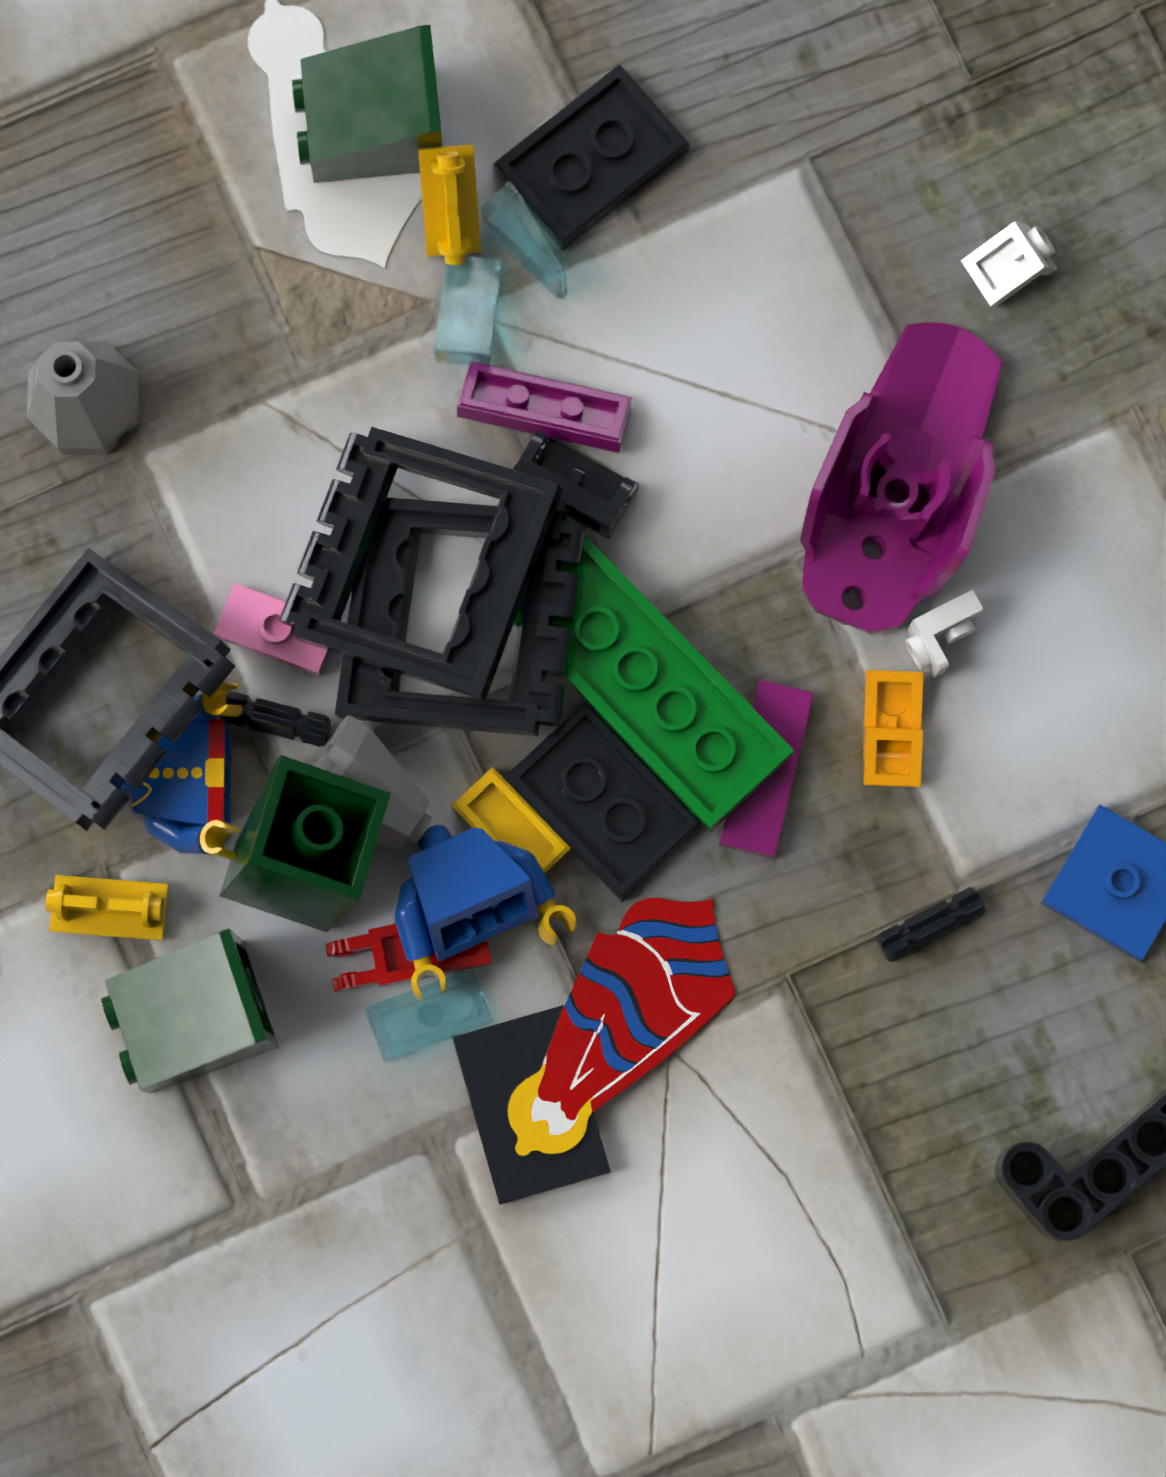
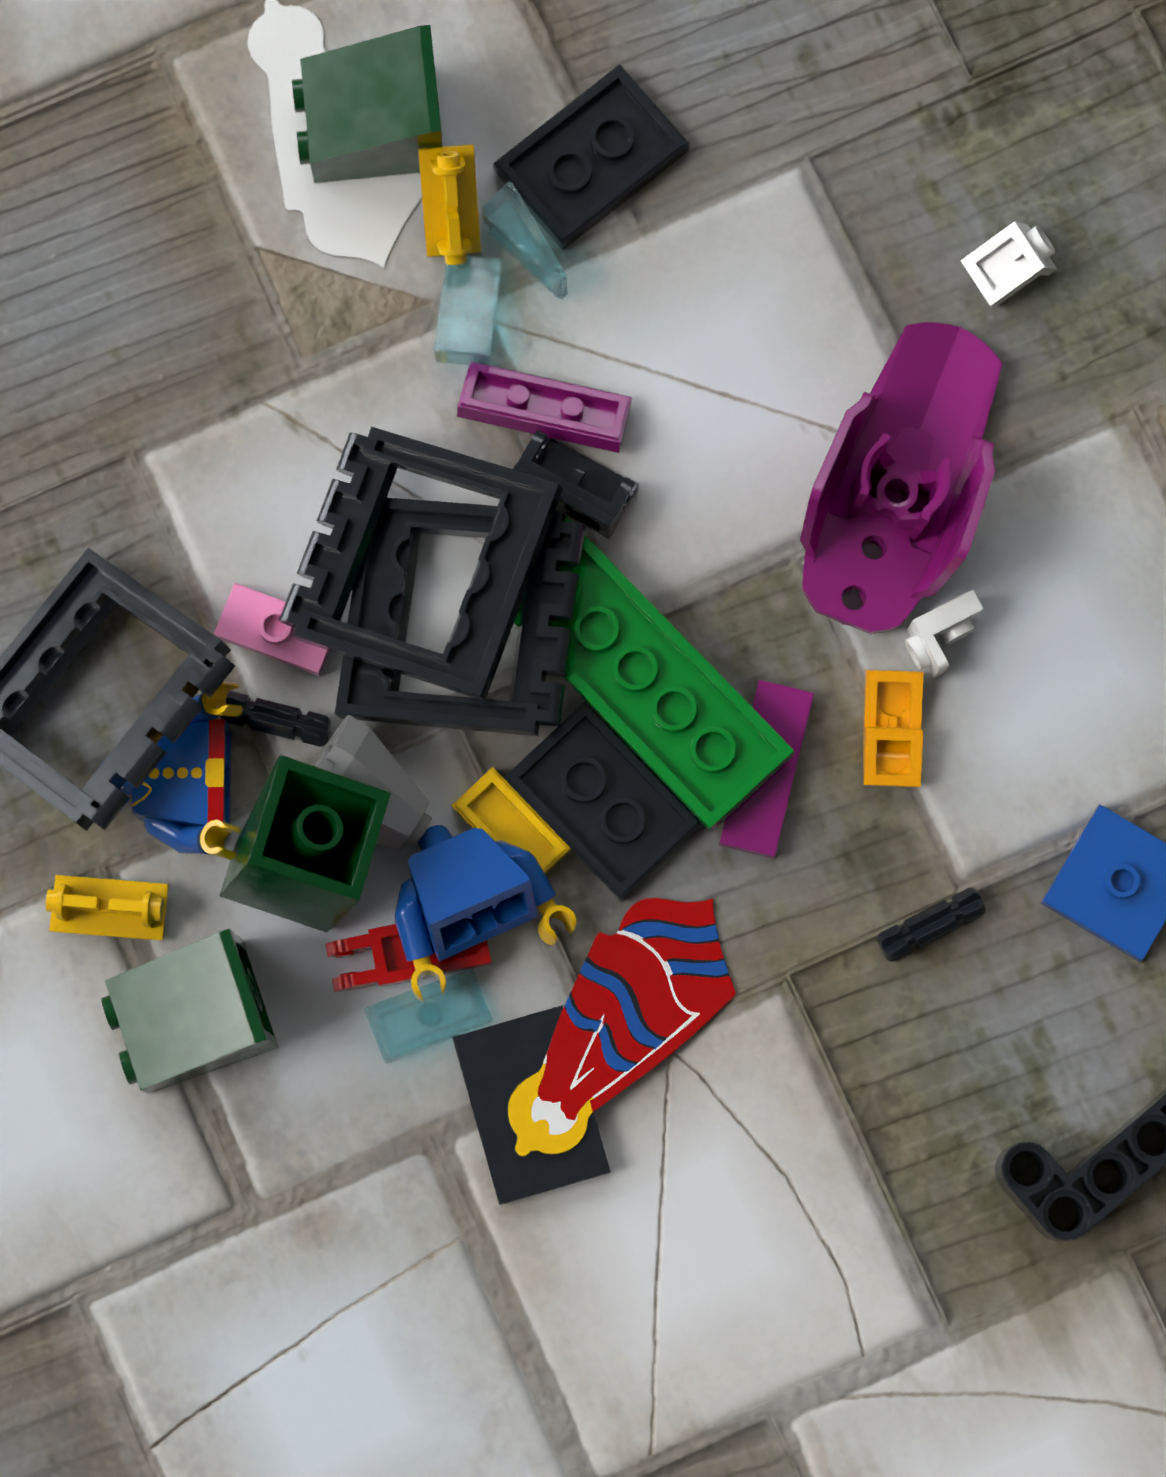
(83, 396): light grey cone -> none

